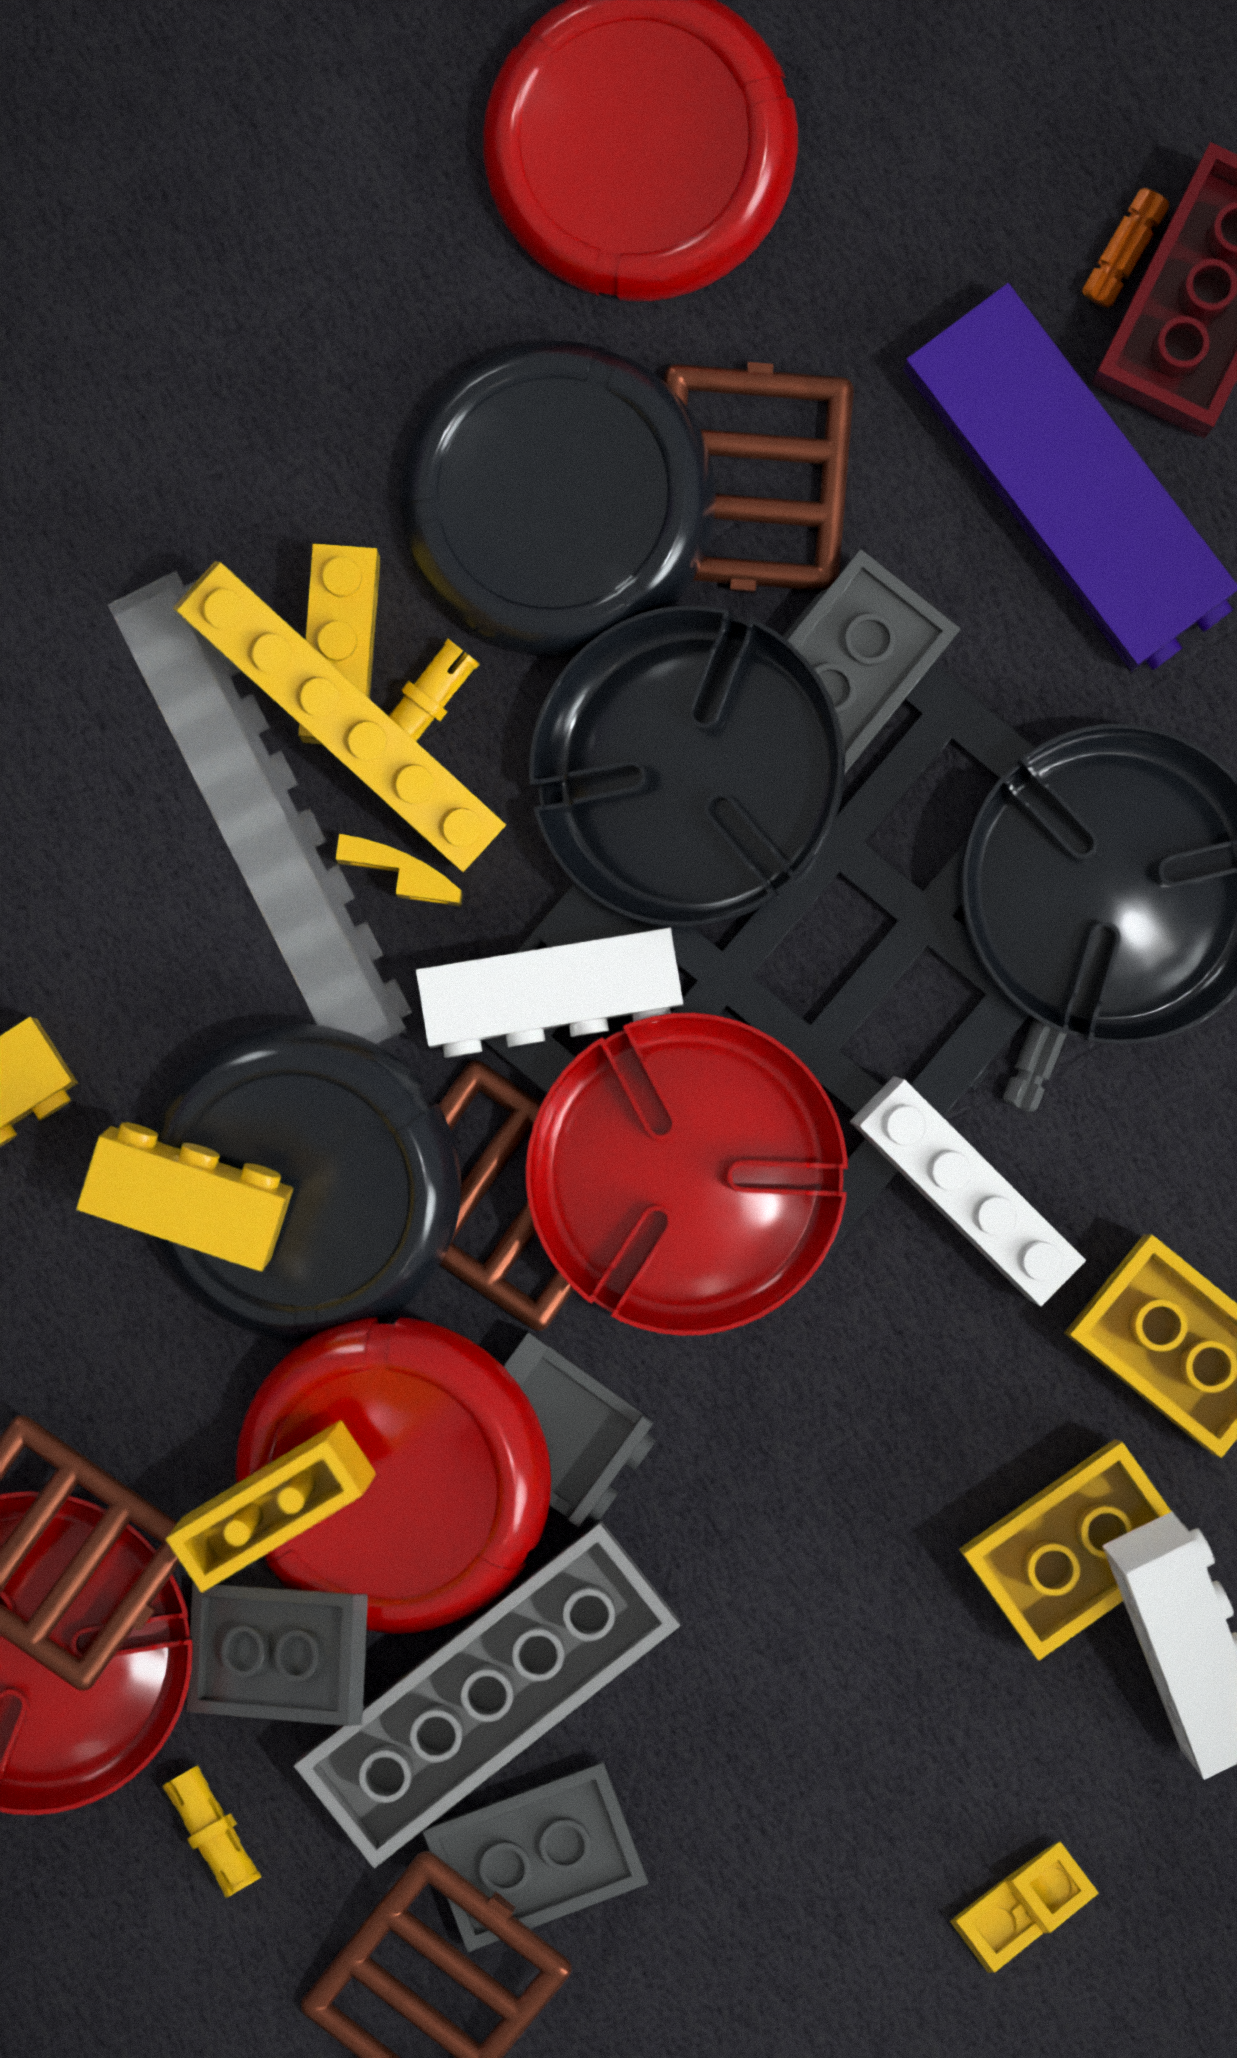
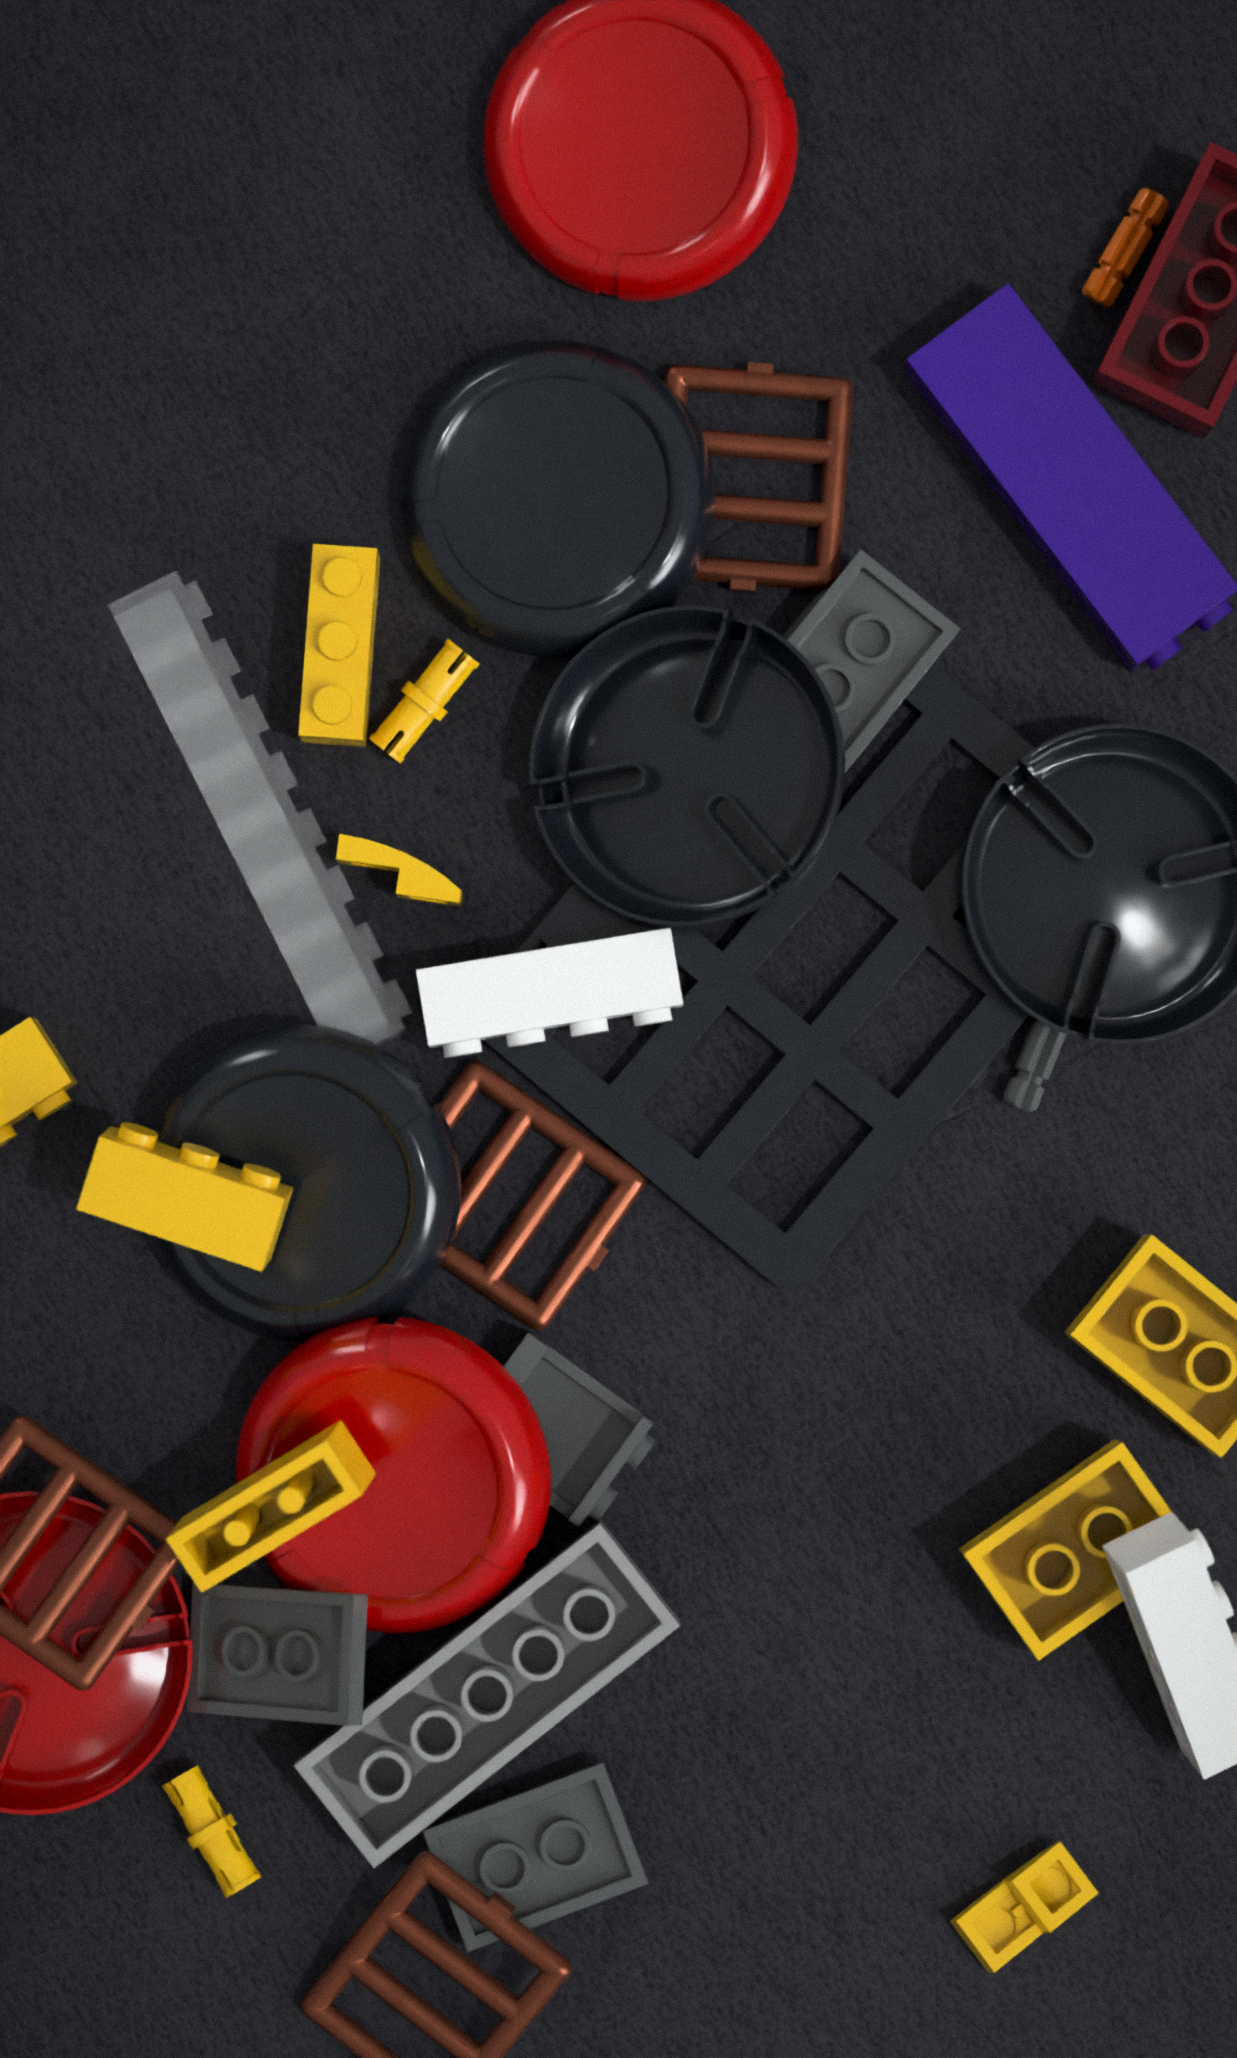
(339, 715): yellow arch -> none
(686, 1174): red piece -> none
(967, 1190): white brick -> none

